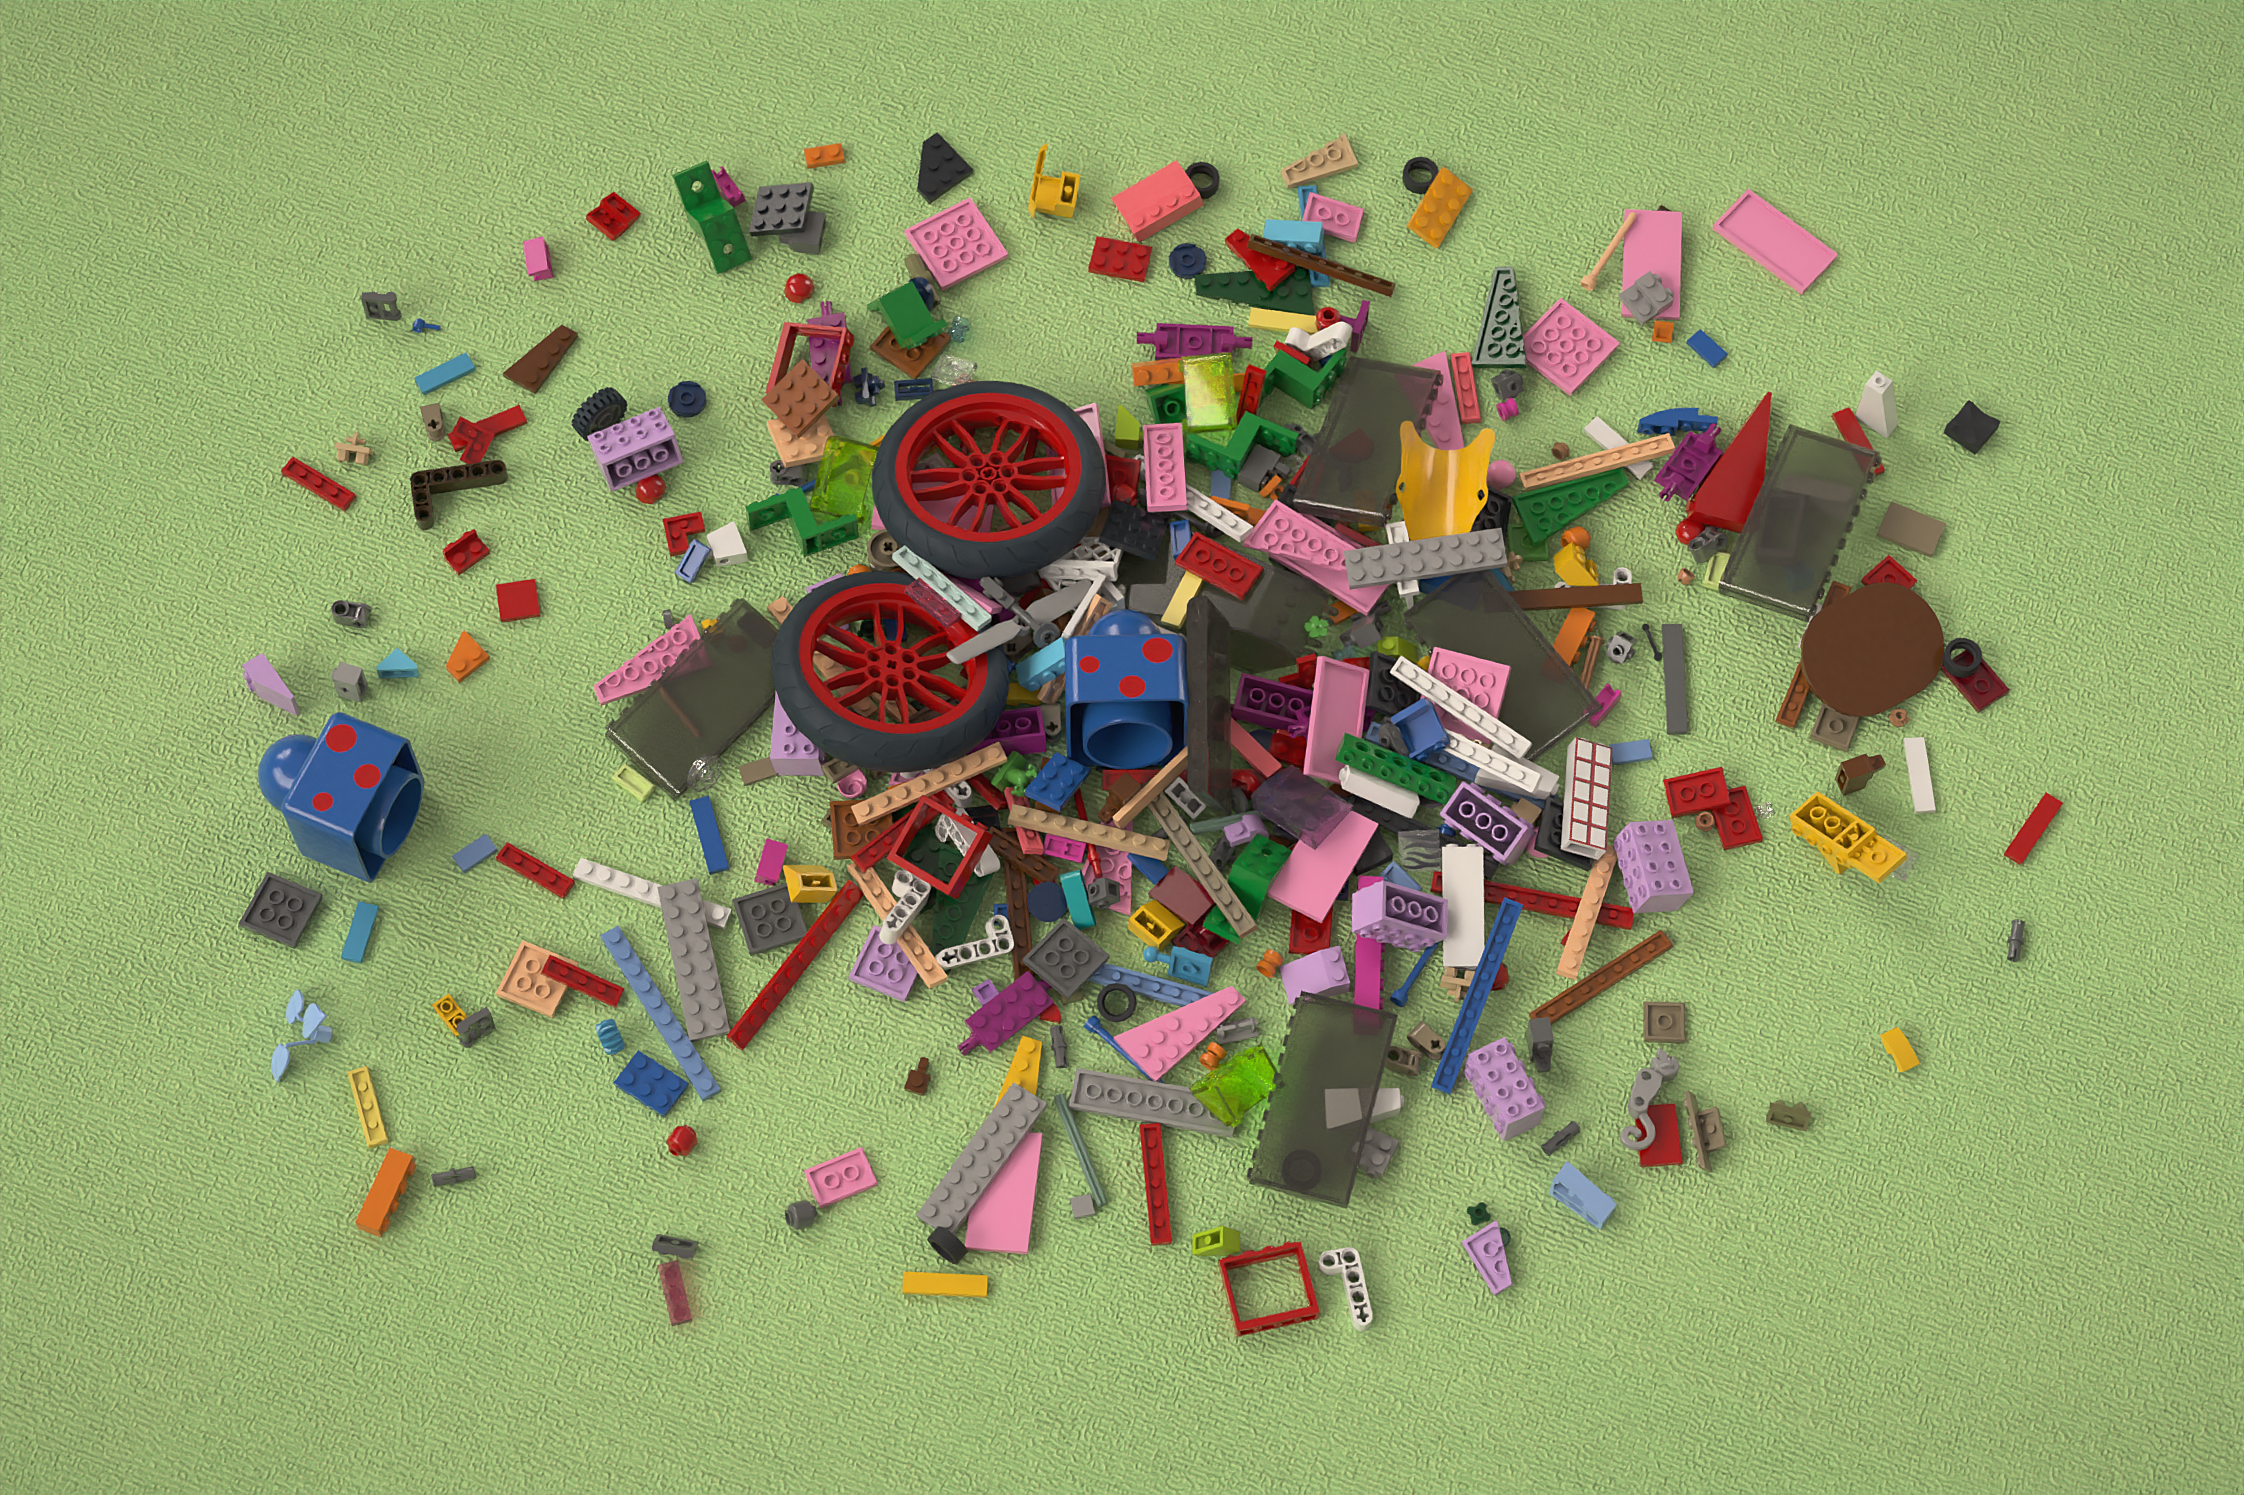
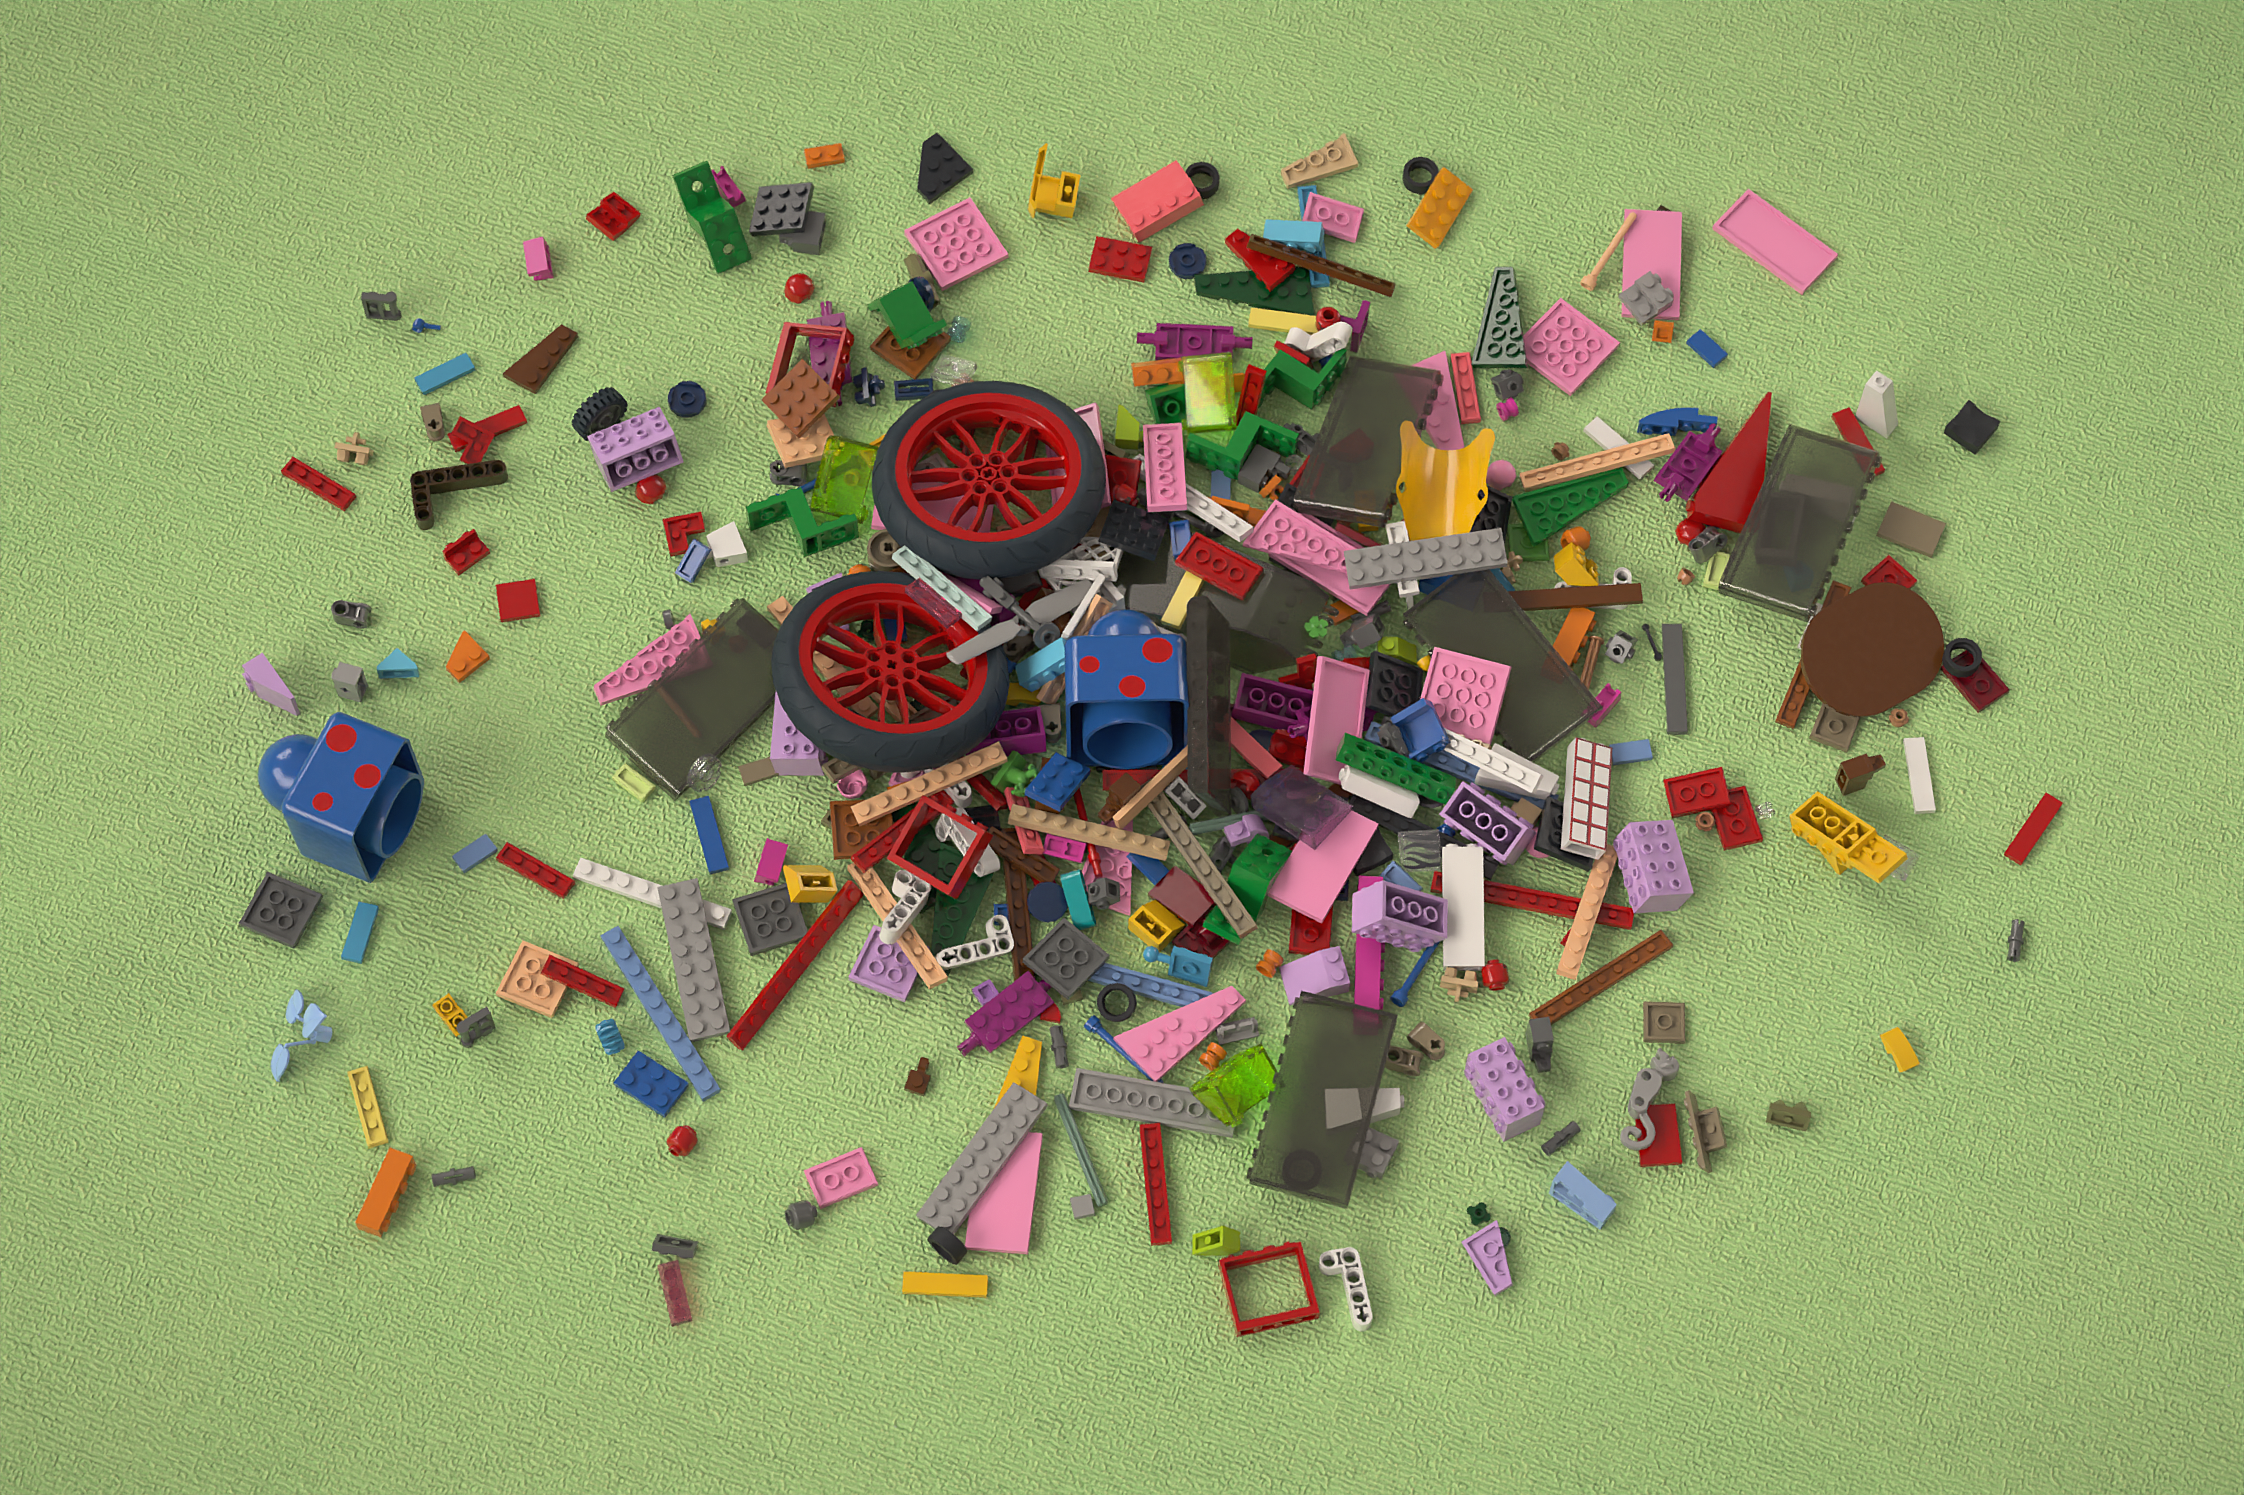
(1461, 708): white plate -> none
(1476, 996): blue plate -> none

